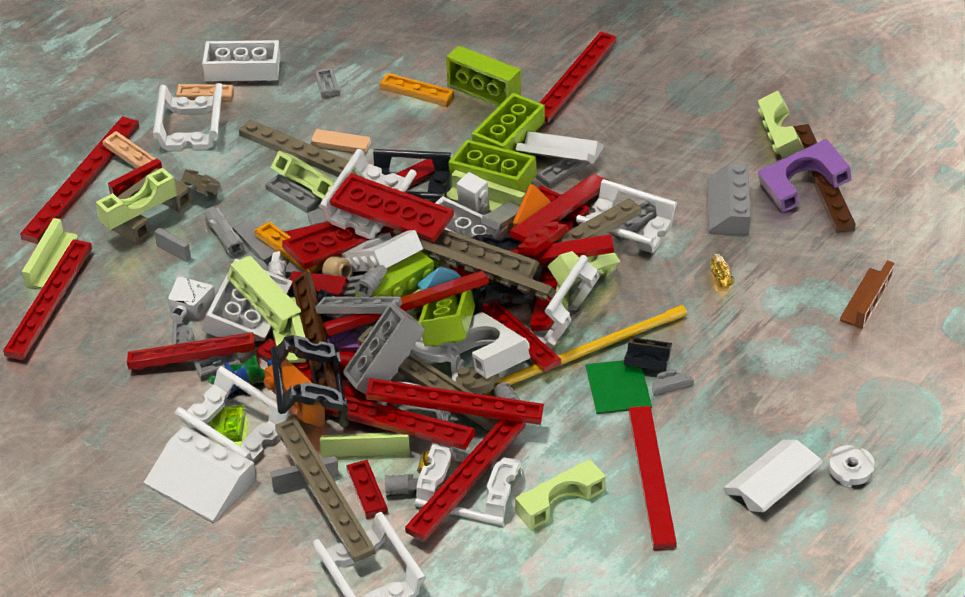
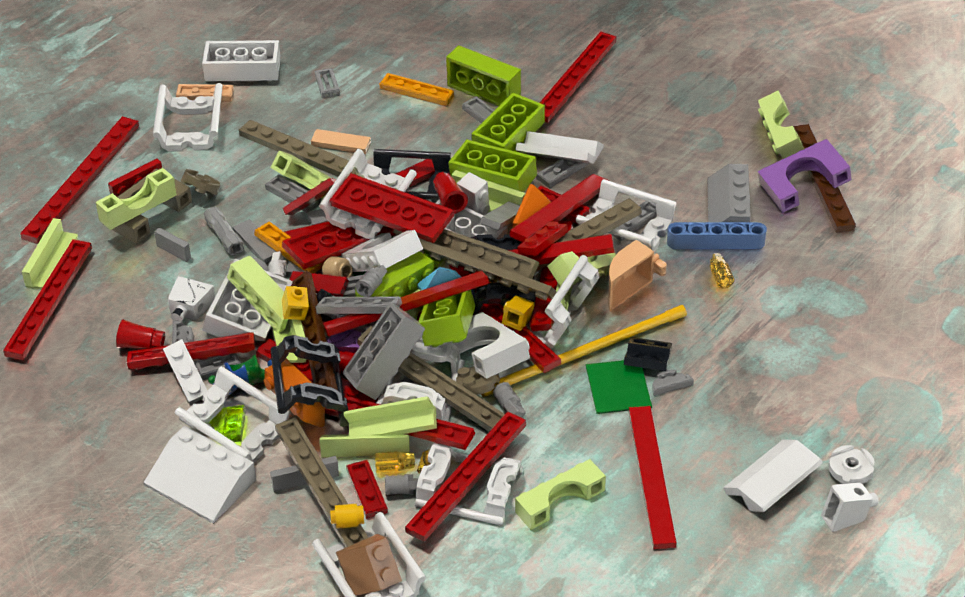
(127, 150): light nougat tile -> none
(138, 336): none -> red plant
(185, 371): none -> white plate
(295, 303): none -> yellow brick
(309, 197): none -> red tile
(347, 515): none -> yellow brick
(369, 565): none -> medium nougat slope
(393, 418): none -> yellowish green panel
(393, 461): none -> clear yellow hinge
(449, 192): none -> red plant
(454, 401): red tile -> none
(477, 109): none -> light grey tile
(517, 312): none -> yellow brick
(632, 271): none -> light nougat piece
(716, 235): none -> medium blue beam
(847, 505): none -> white torso
(867, 295): dark orange panel -> none

